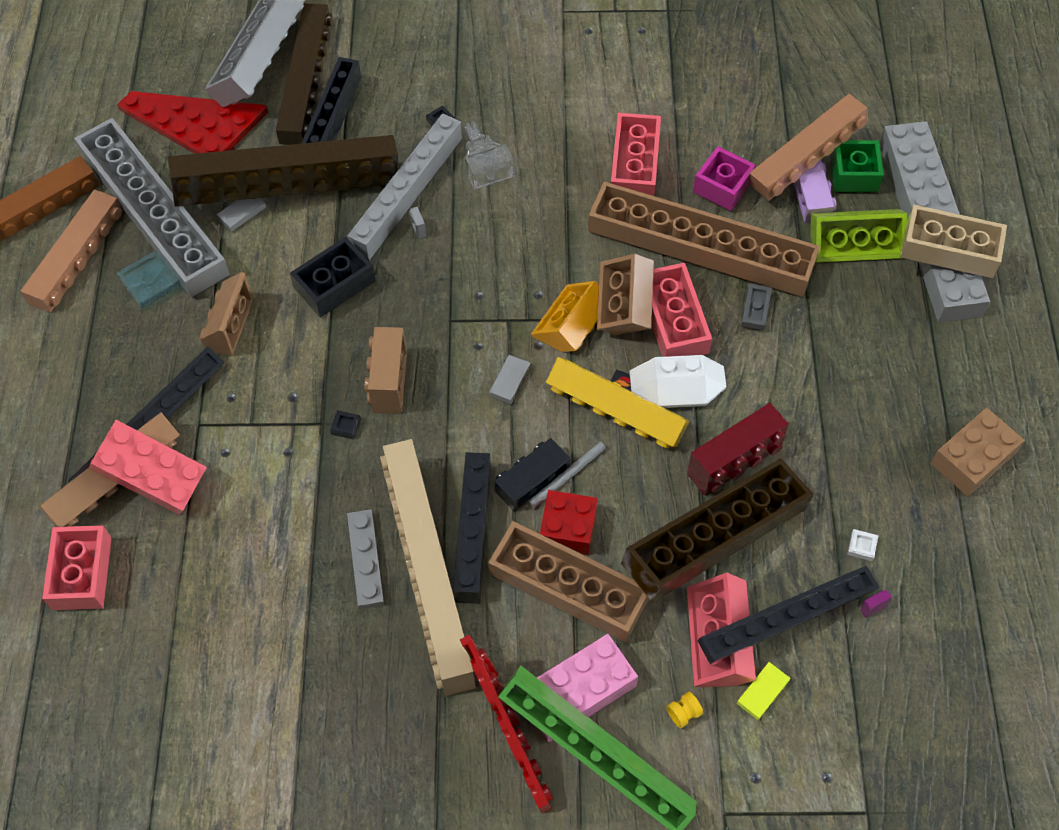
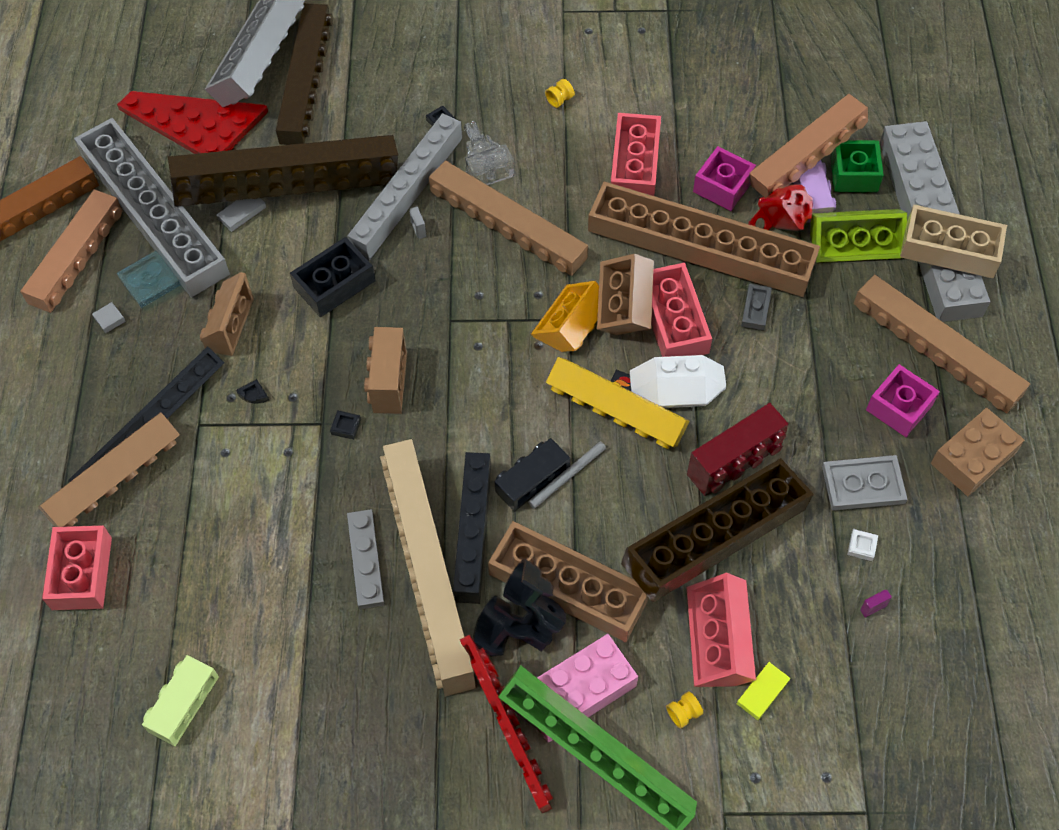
(108, 317): none -> light grey tile
(147, 467): coral brick -> none
(180, 700): none -> yellowish green brick
(252, 393): none -> black tile
(334, 101): black brick -> none
(508, 218): none -> medium nougat brick
(510, 379): light grey tile -> none
(536, 627): none -> black piece
(559, 93): none -> yellow wheel
(569, 520): red brick -> none
(785, 208): none -> red piece
(787, 614): black plate -> none
(864, 482): none -> light grey plate
(902, 400): none -> dark pink brick
(941, 344): none -> medium nougat brick

